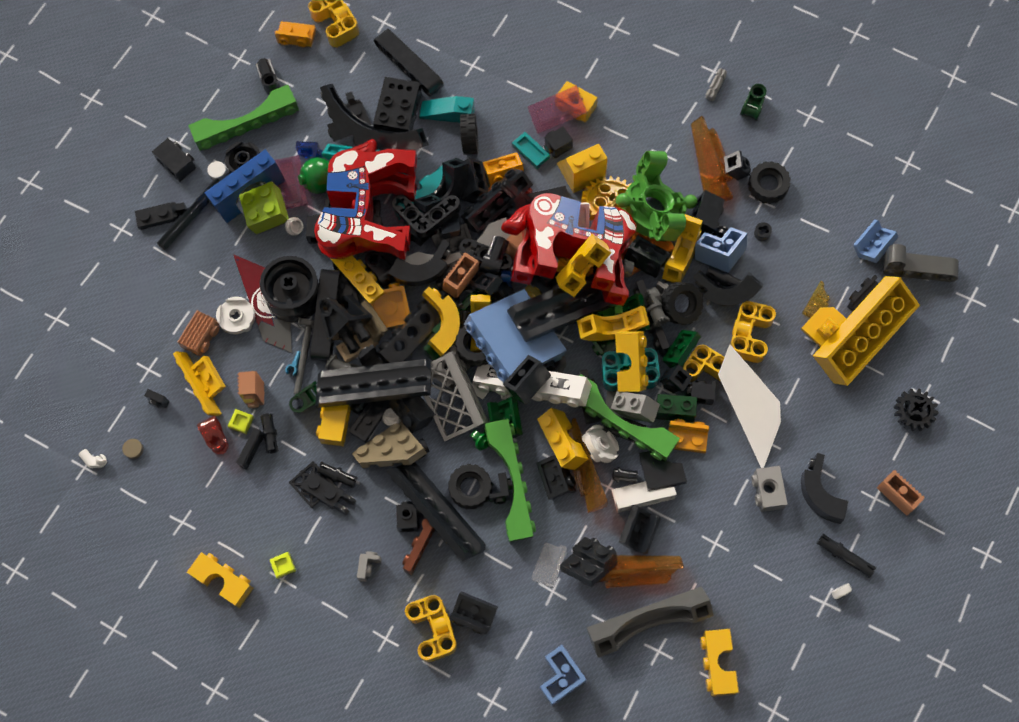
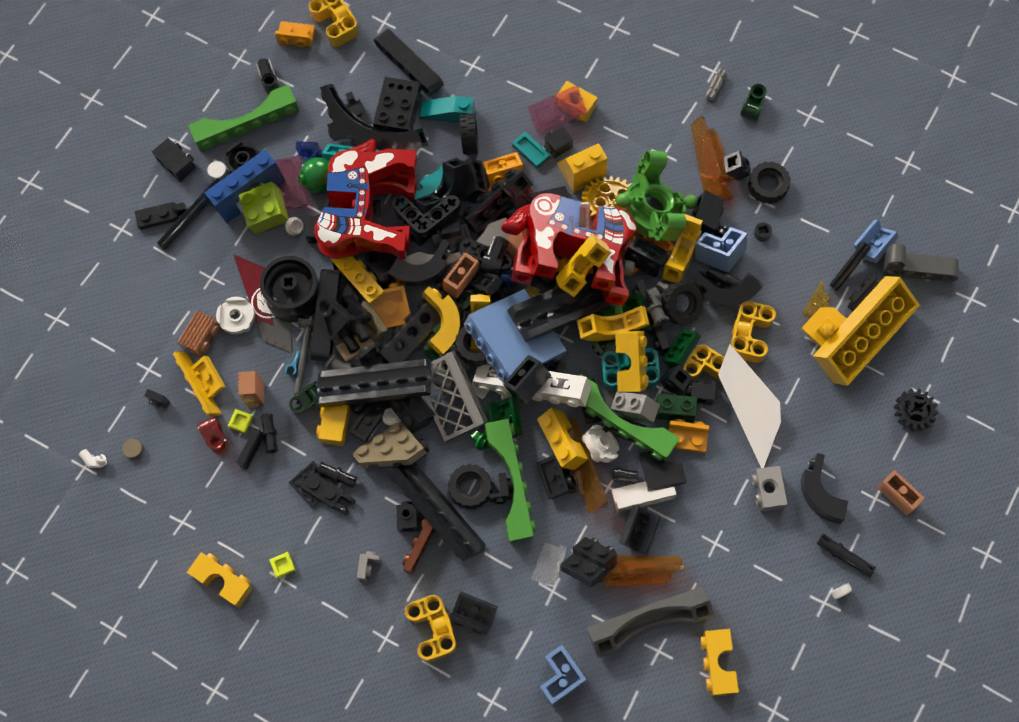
(850, 266): none -> black axle

